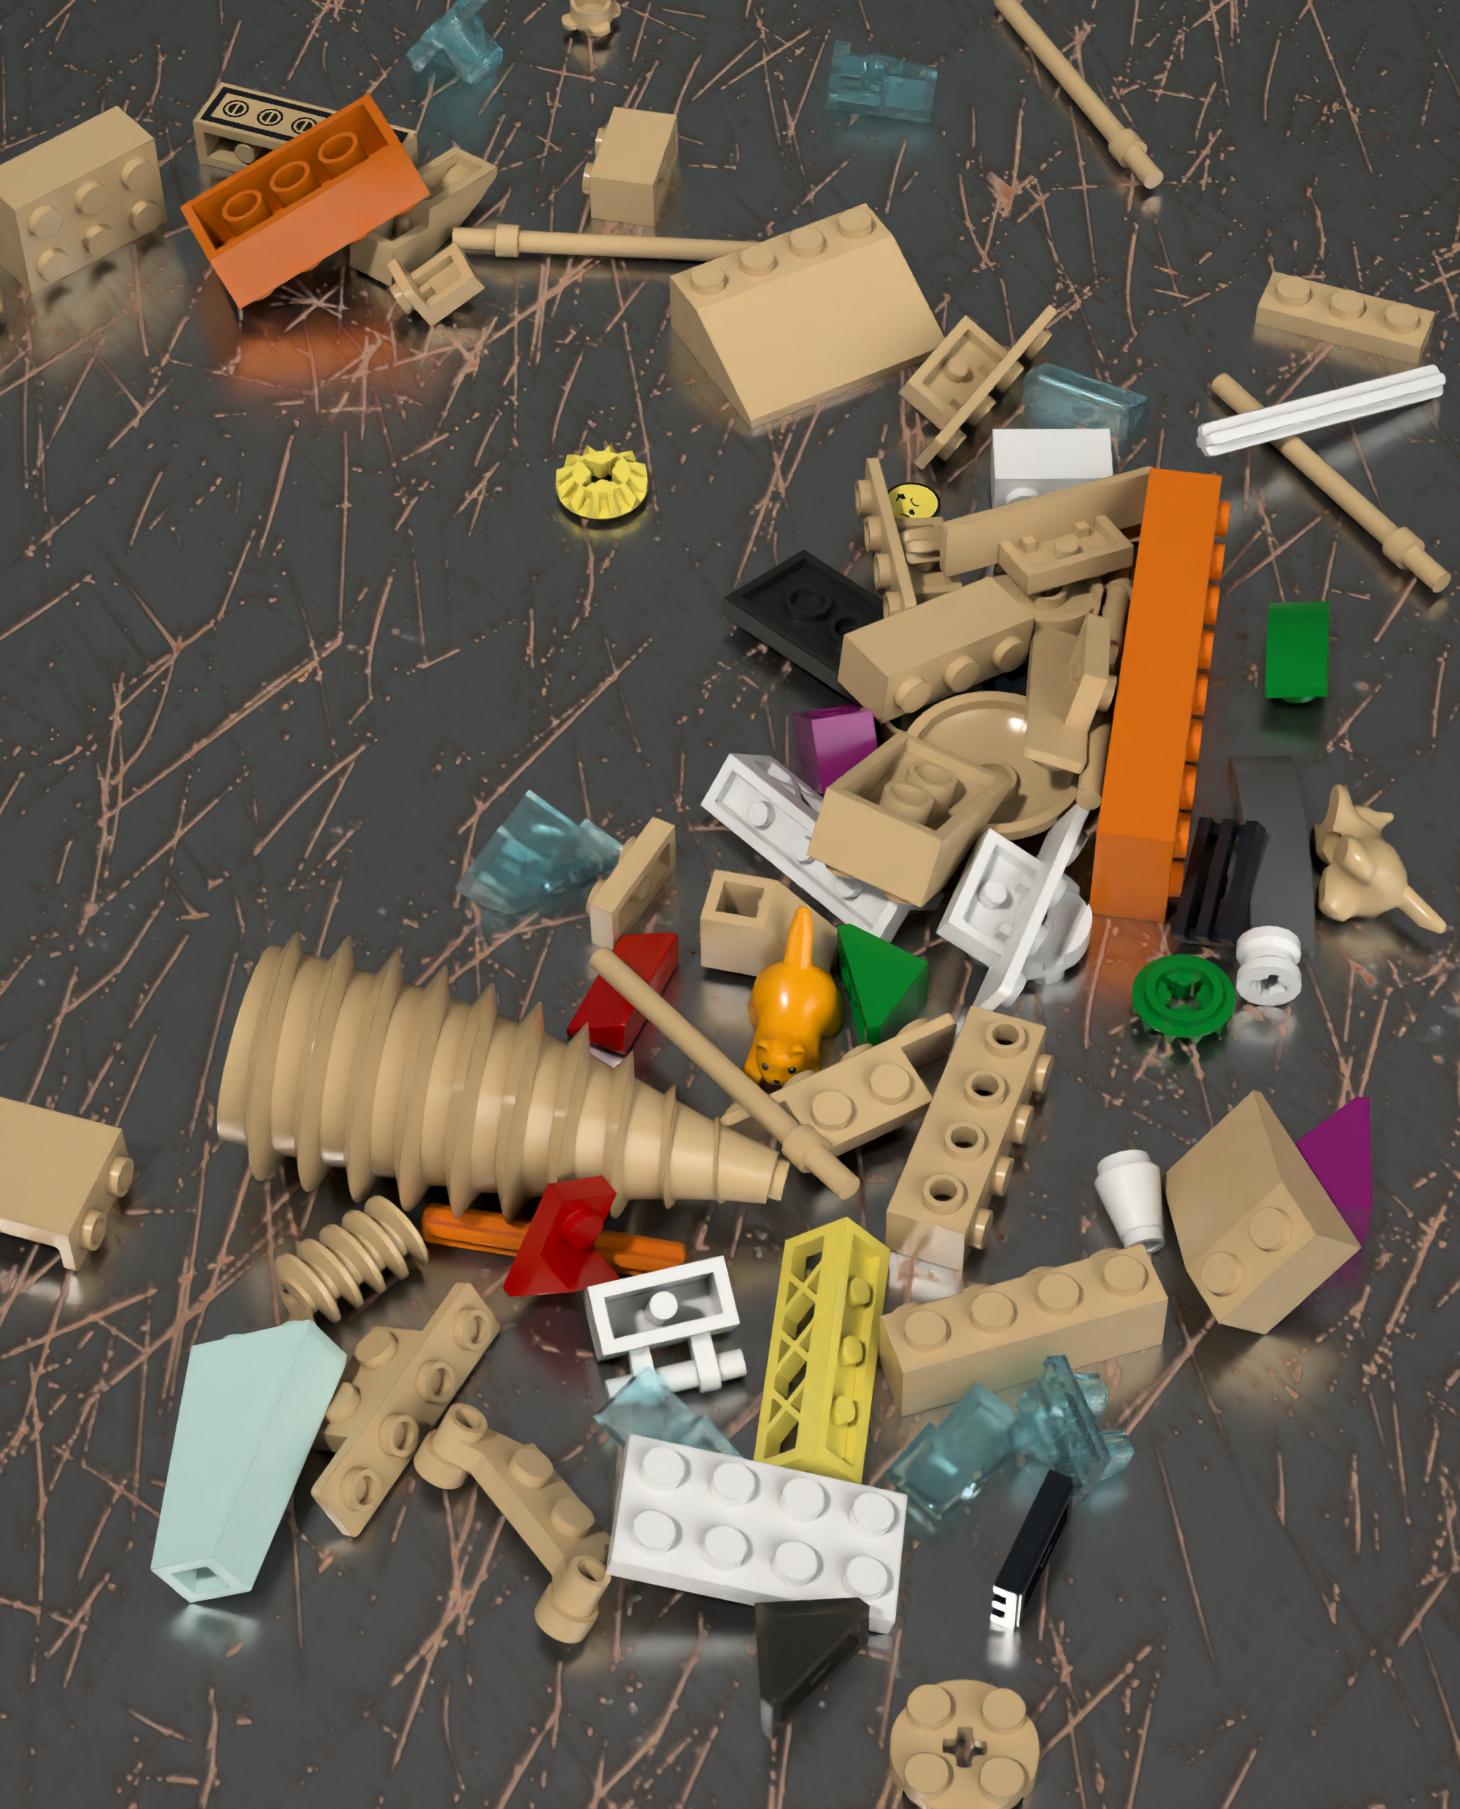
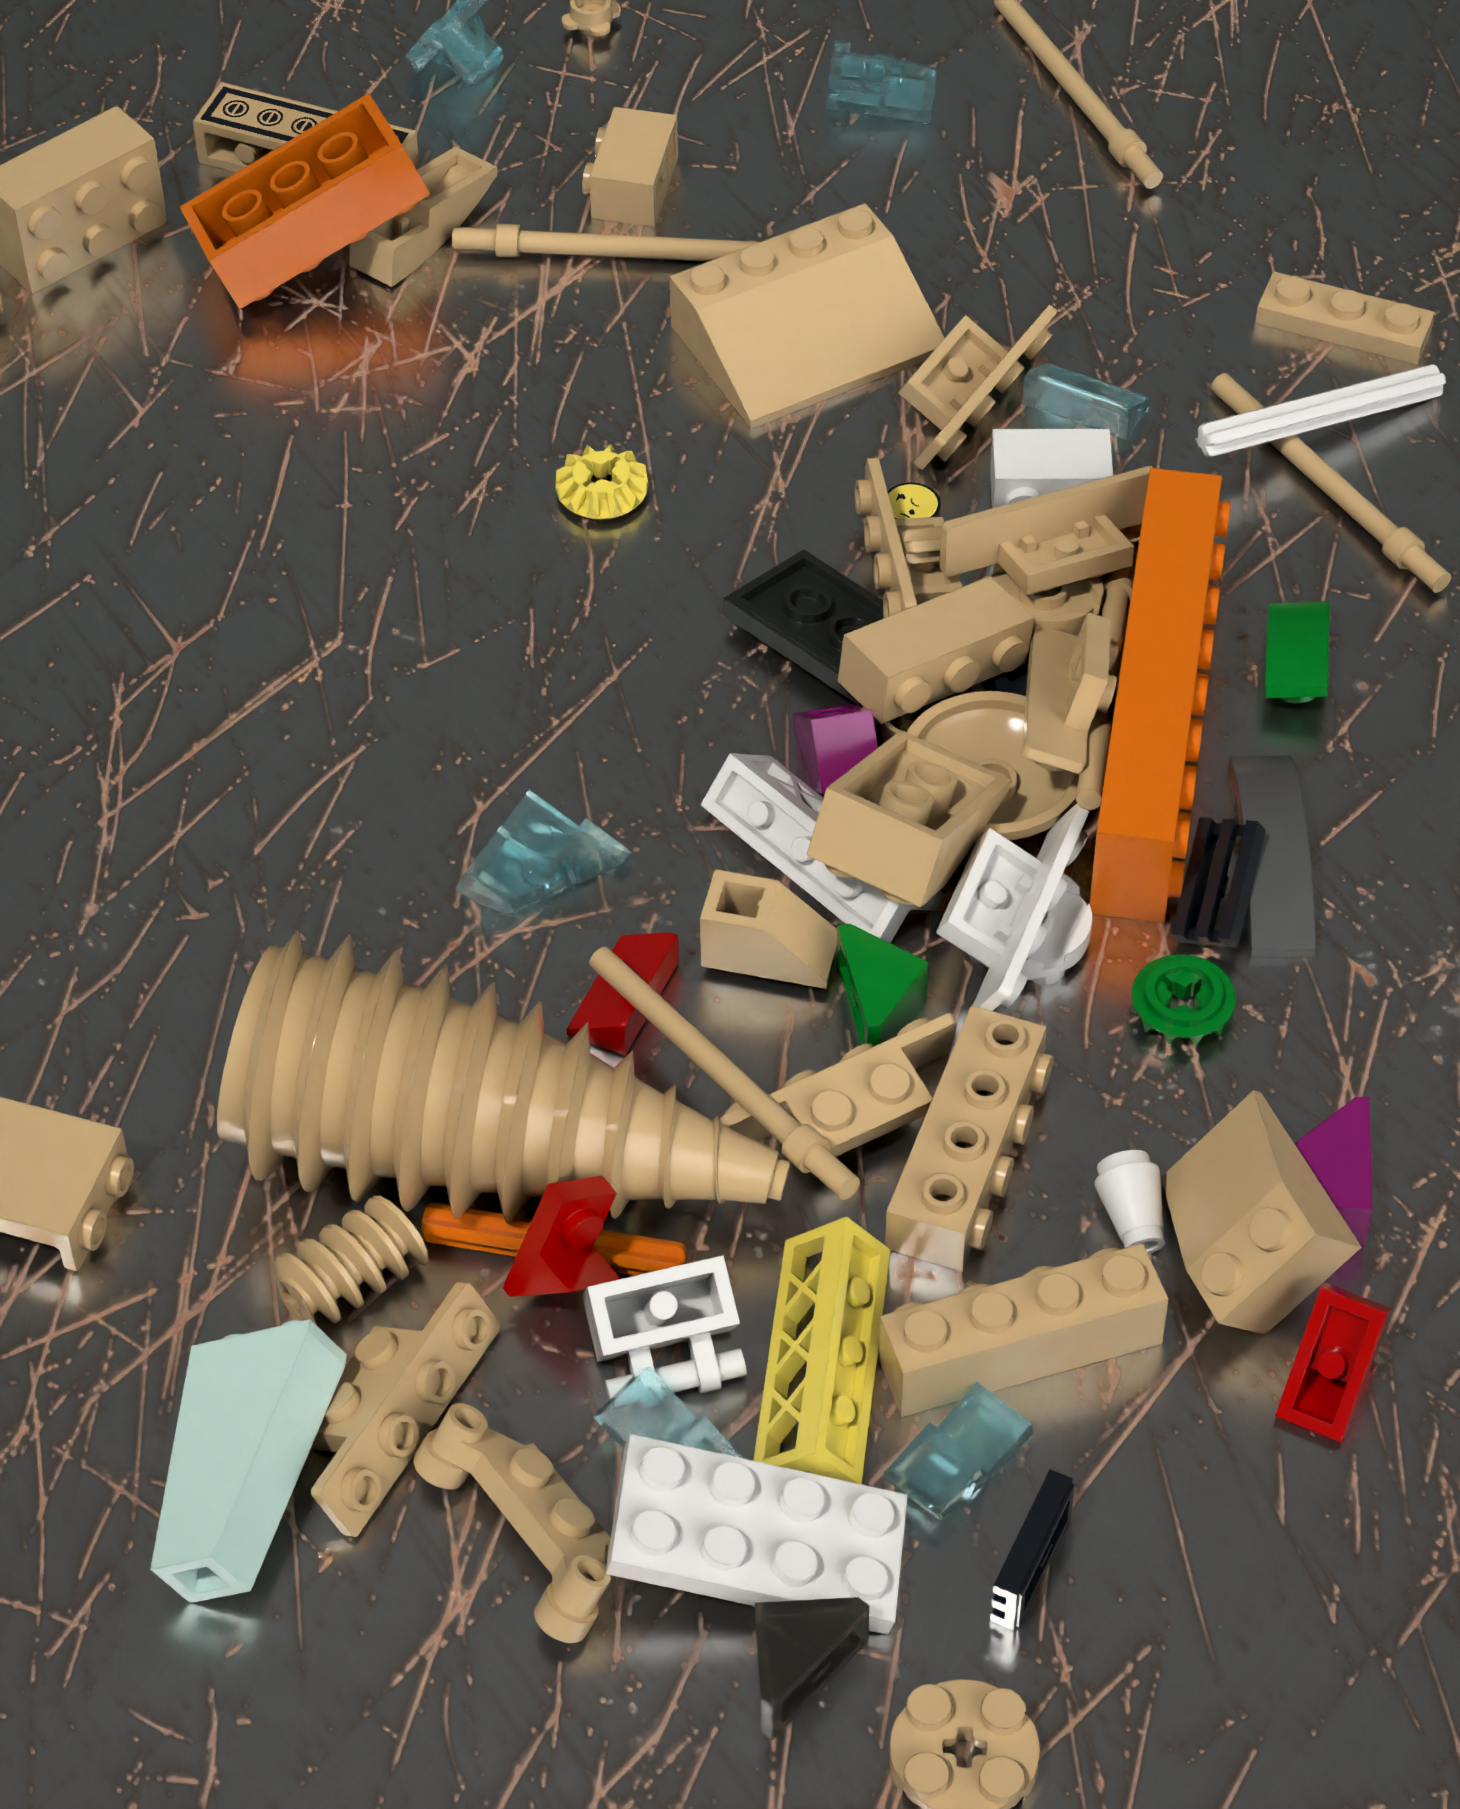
(437, 285): tan bracket -> none
(640, 873): tan plate -> none
(792, 1009): light orange animal -> none
(1062, 1428): clear light blue hips -> none
(1268, 966): white wheel -> none
(1333, 1362): none -> red slope
(1363, 868): tan animal -> none

